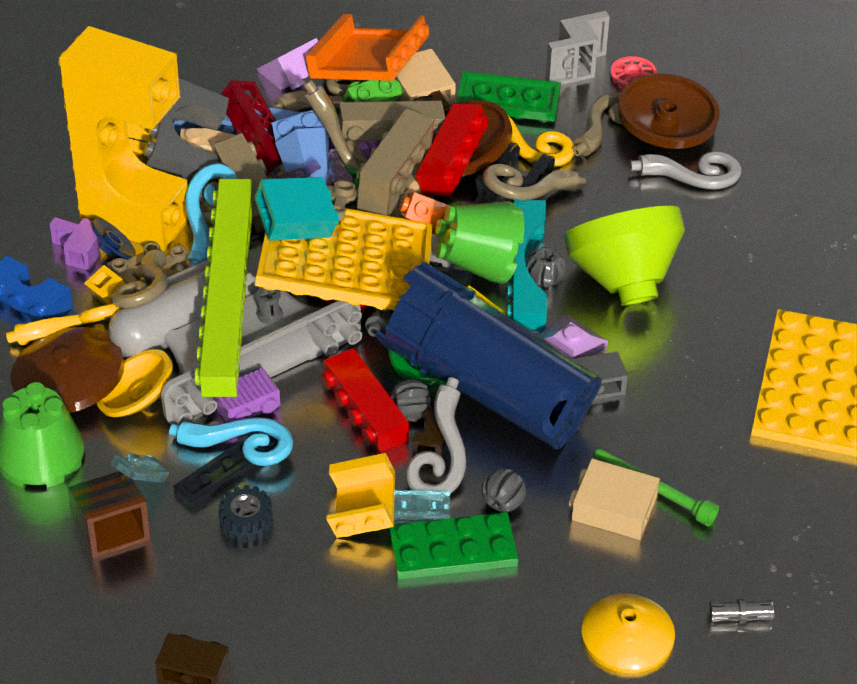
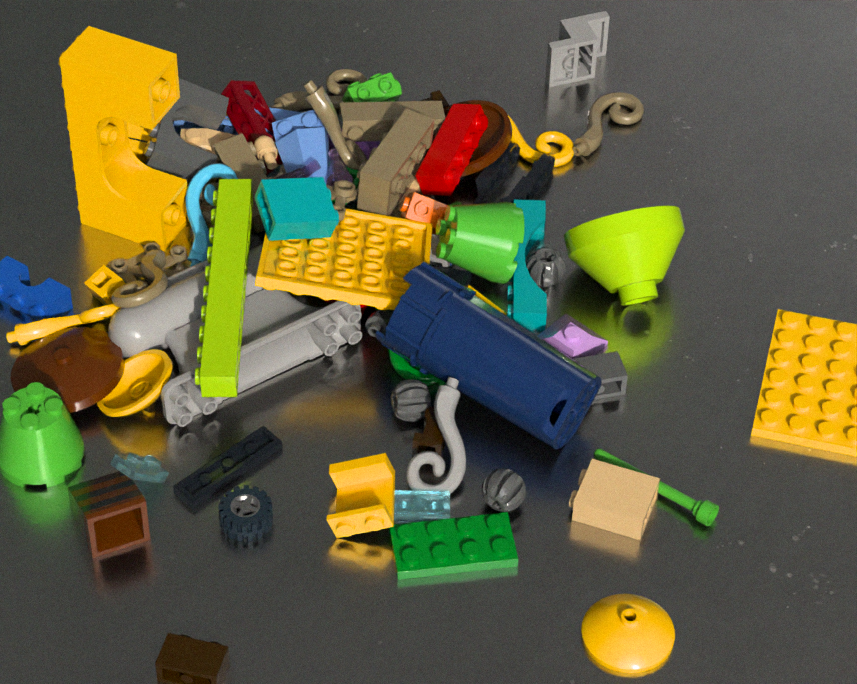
(78, 241): medium lavender brick -> none
(112, 239): dark blue dish -> none
(204, 436): medium azure plant -> none
(255, 396): medium lavender brick -> none
(266, 151): none -> tan cylinder
(269, 305): dark grey bush -> none
(289, 68): lavender slope -> none
(364, 52): orange panel -> none
(365, 401): red brick -> none
(425, 75): tan brick -> none
(516, 95): green plate -> none
(557, 180): dark tan plant -> none
(630, 71): coral wheel -> none
(661, 165): light grey plant -> none
(668, 111): reddish brown dish -> none
(741, 611): dark grey pin -> none

